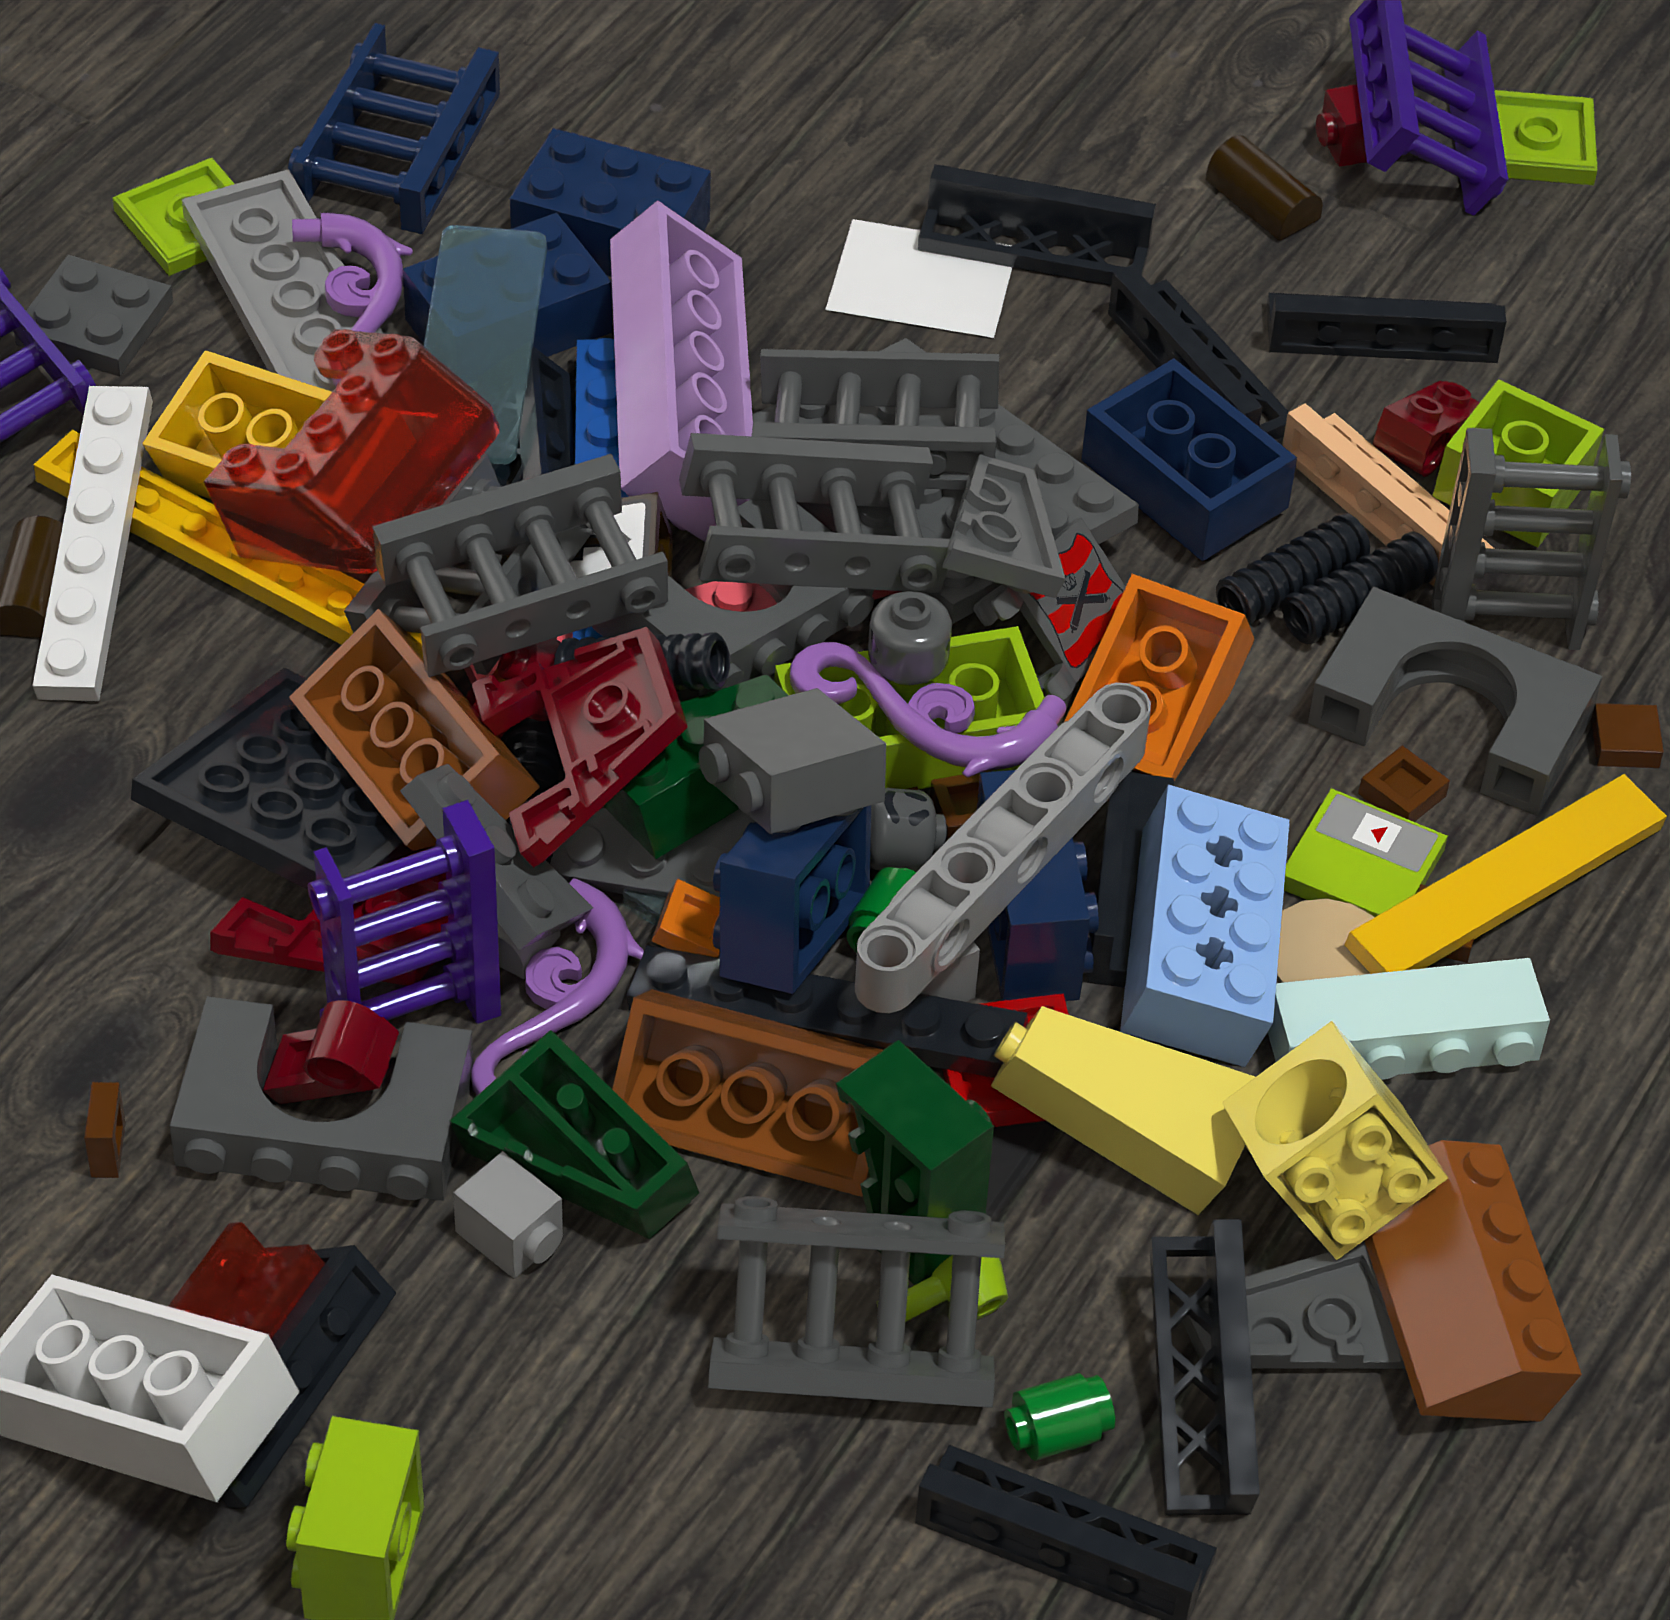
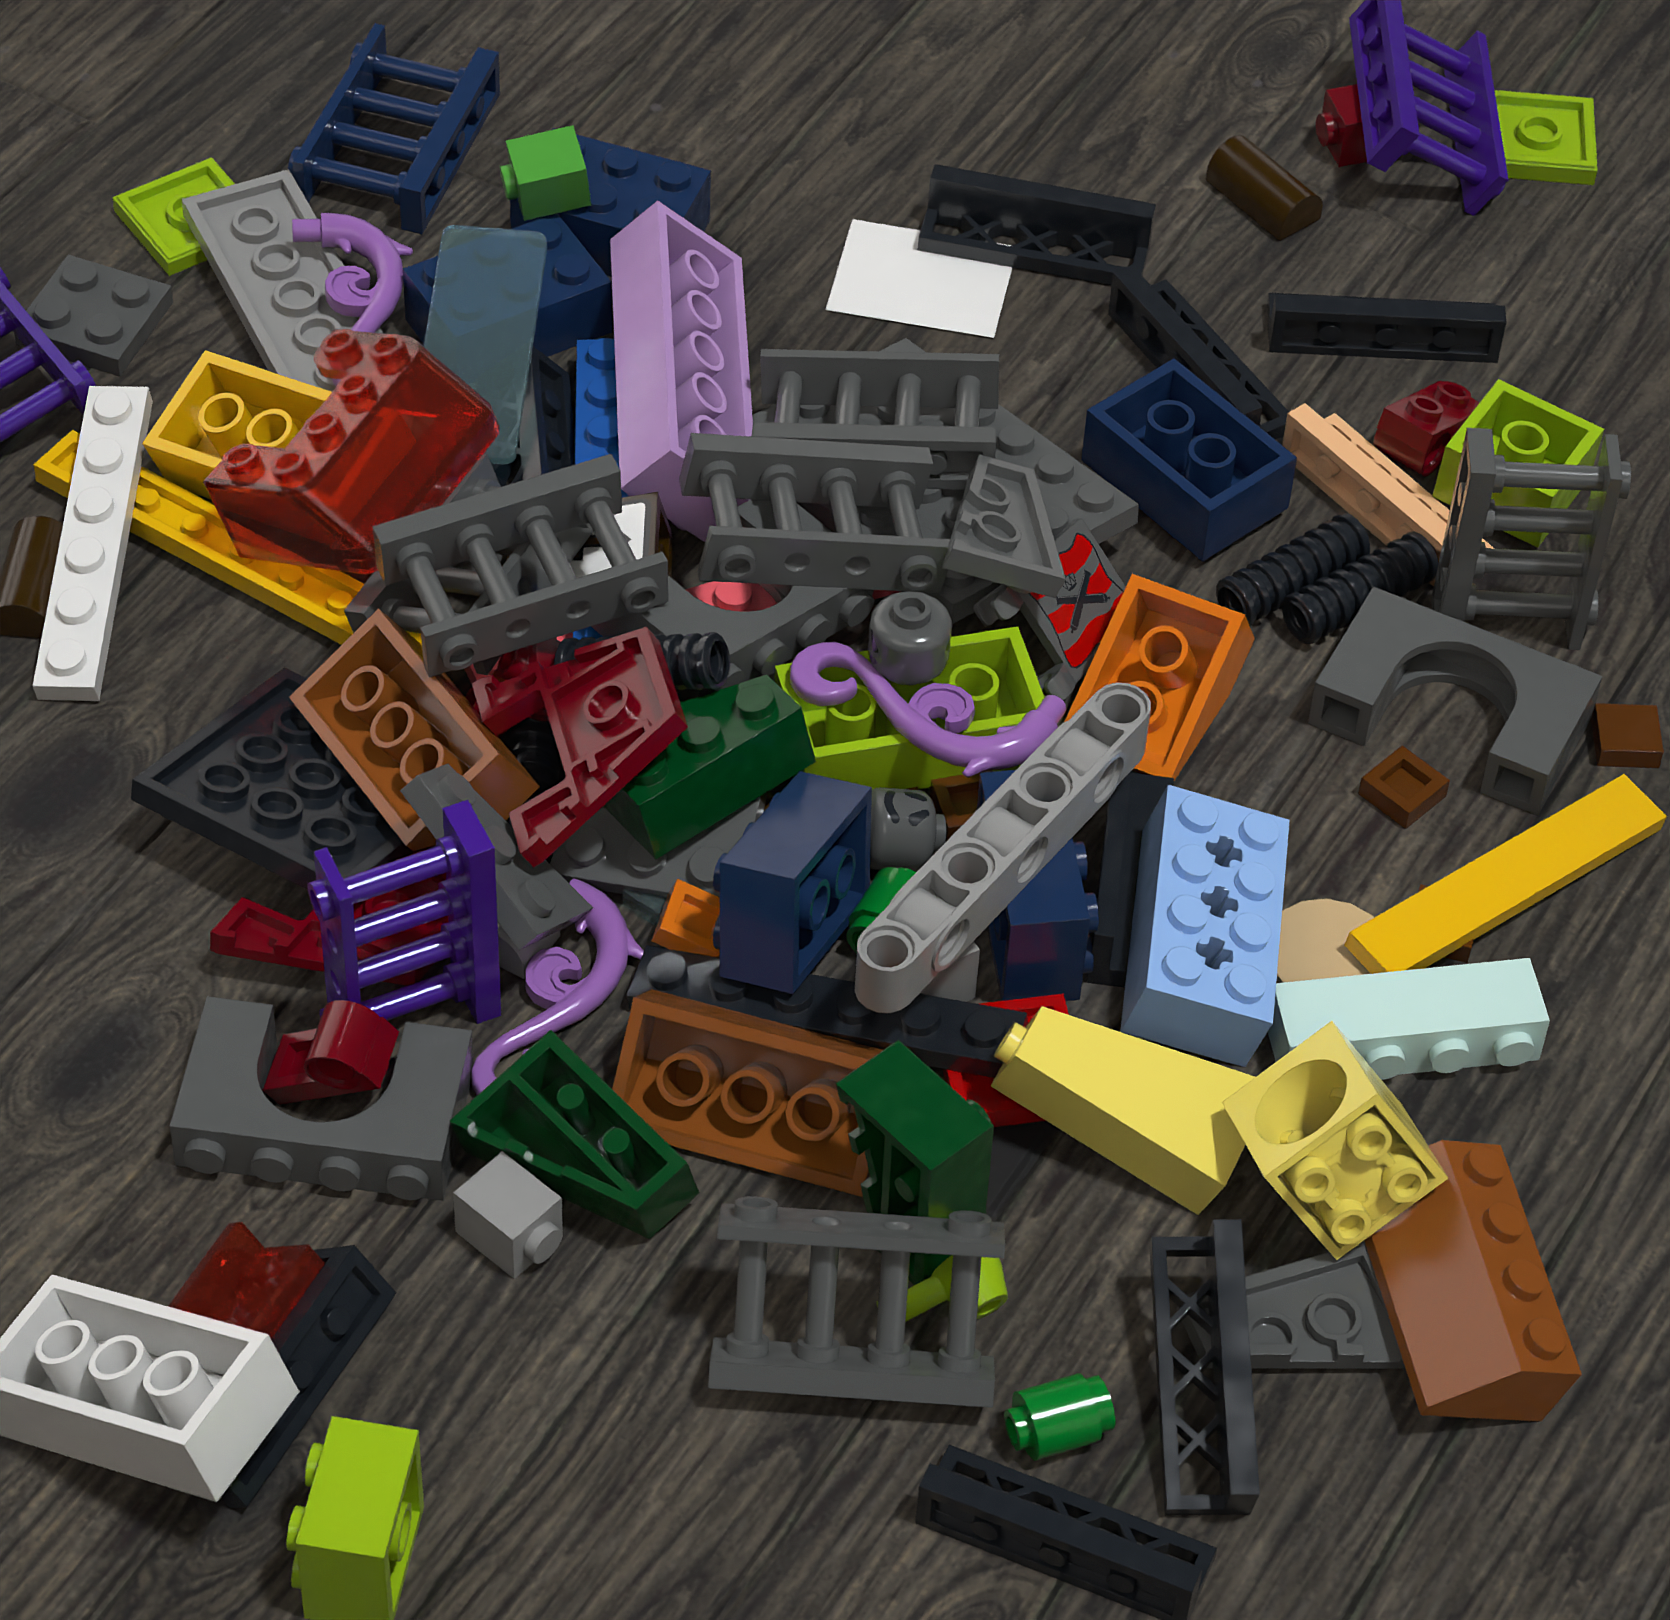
(105, 1130): reddish brown tile -> none
(546, 173): none -> bright green brick
(794, 760): dark grey brick -> none
(1362, 855): lime tile -> none

